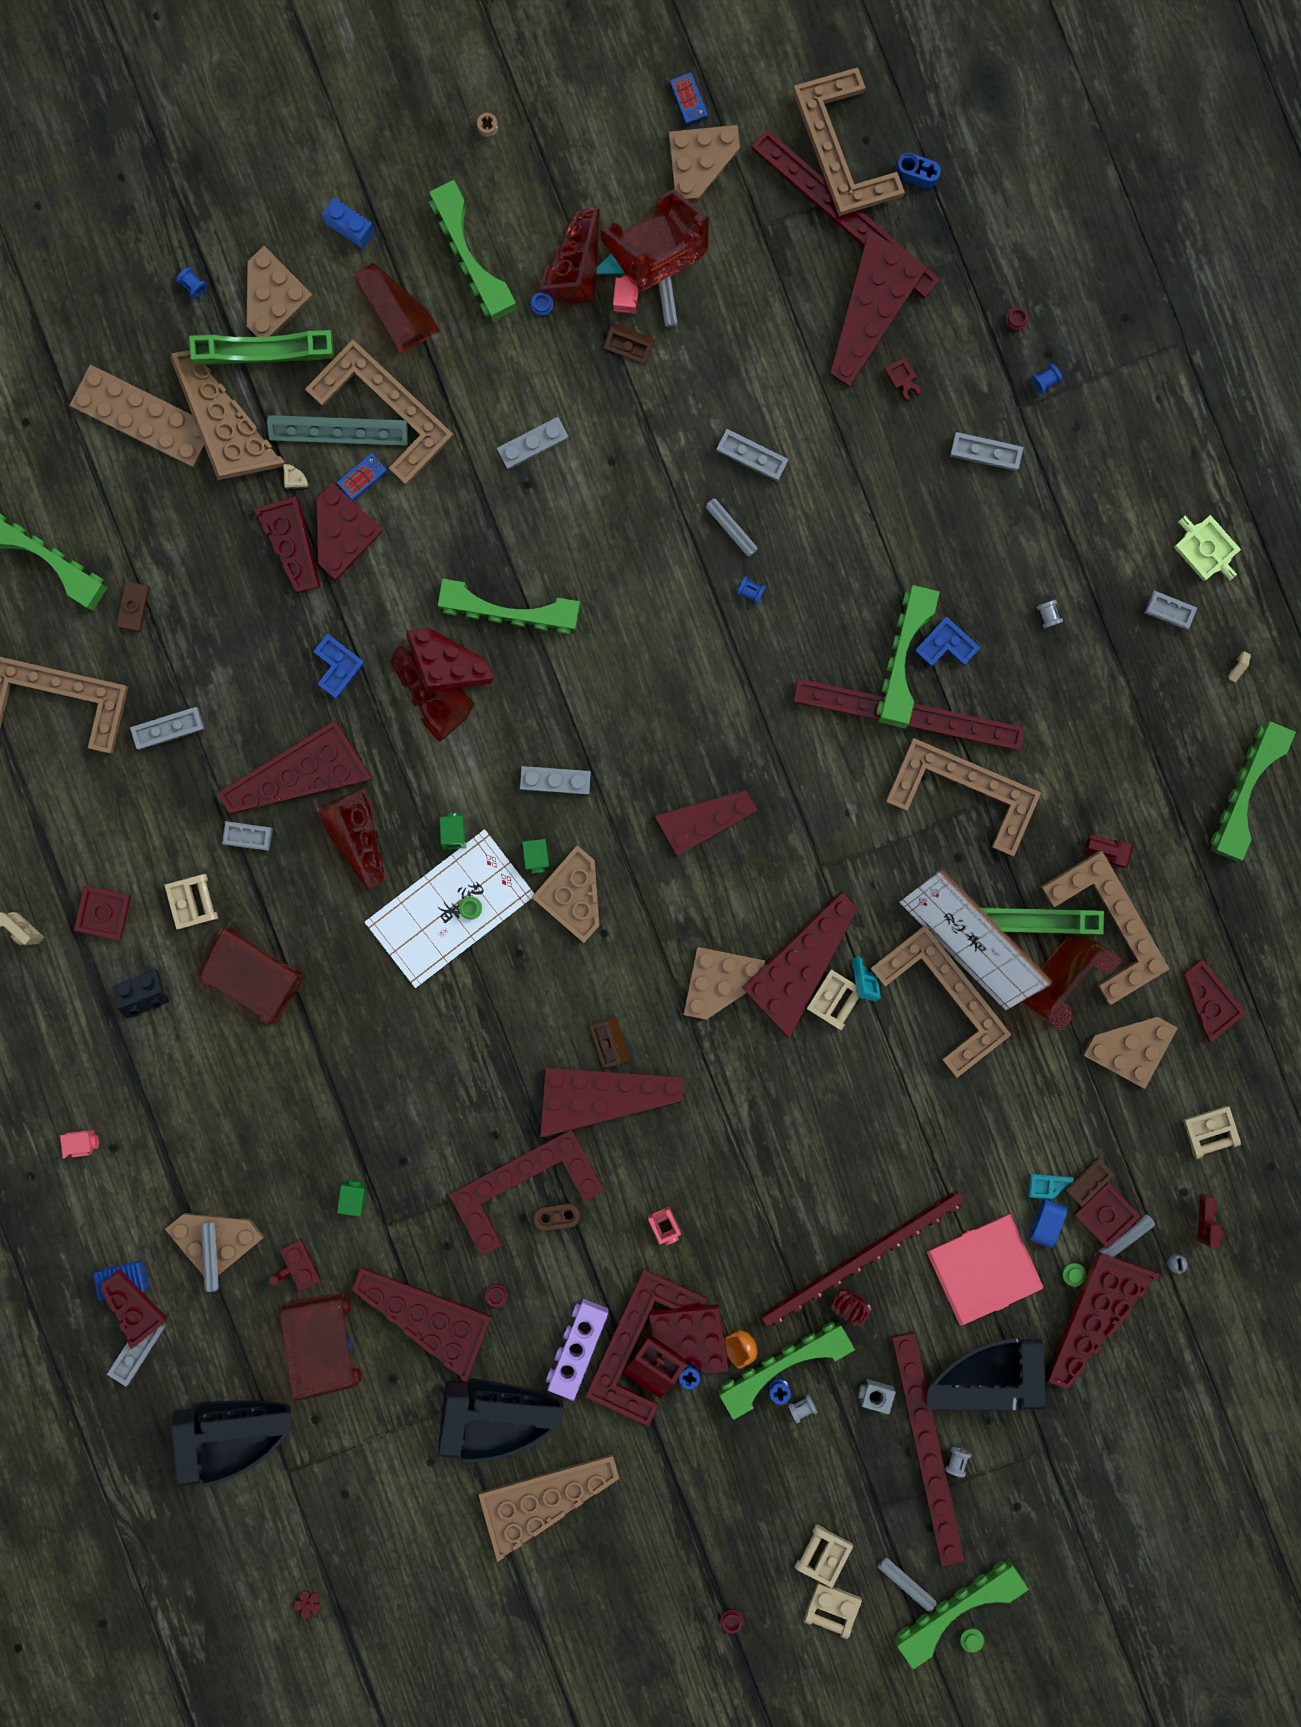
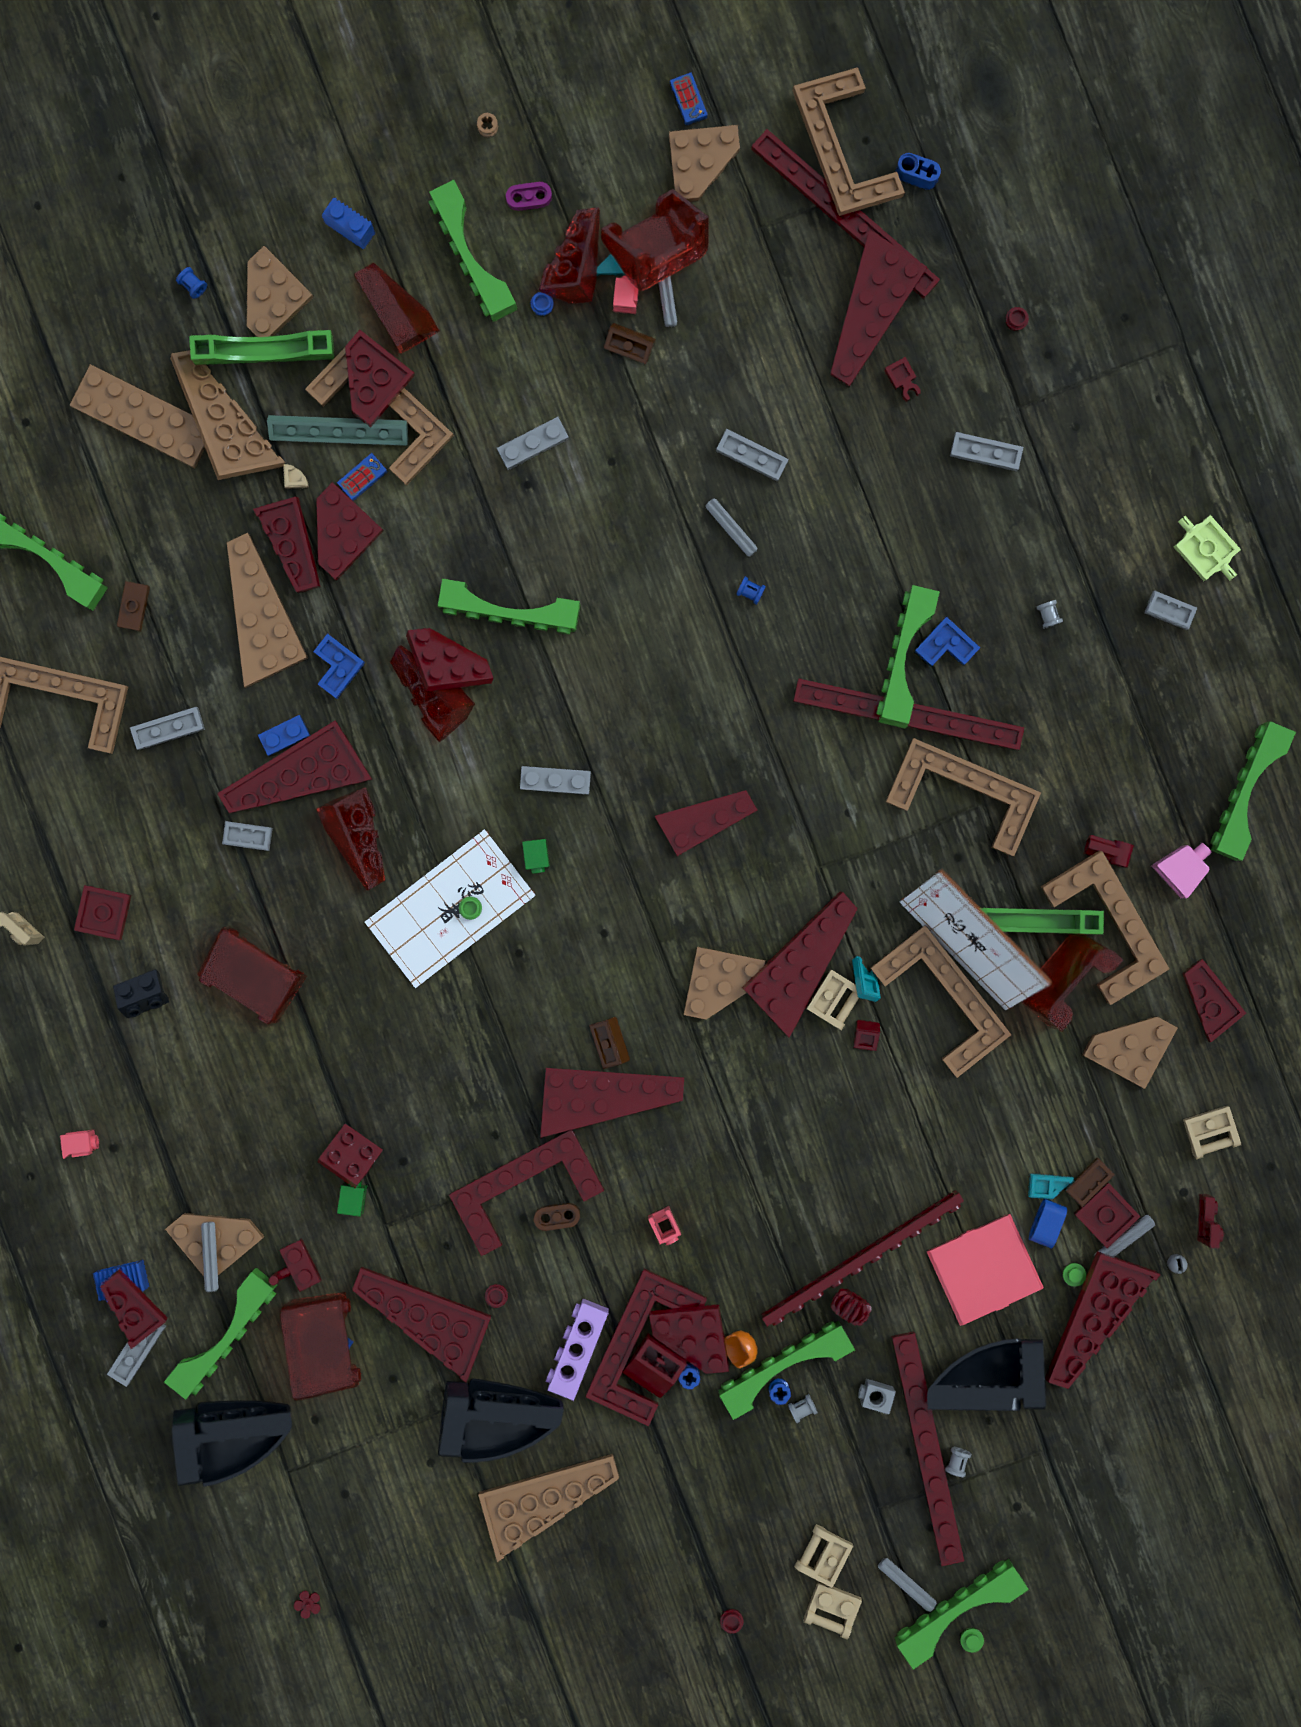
(184, 905): tan plate -> none
(190, 1371): none -> bright green arch
(263, 627): none -> medium nougat wing
(284, 735): none -> blue plate
(350, 1155): none -> dark red plate
(373, 377): none -> dark red plate
(453, 831): green brick -> none
(528, 194): none -> magenta plate
(572, 894): medium nougat plate -> none
(866, 1035): none -> dark red slope
(1046, 378): blue bush -> none
(1184, 868): none -> bright pink torso
(1242, 665): tan tile -> none

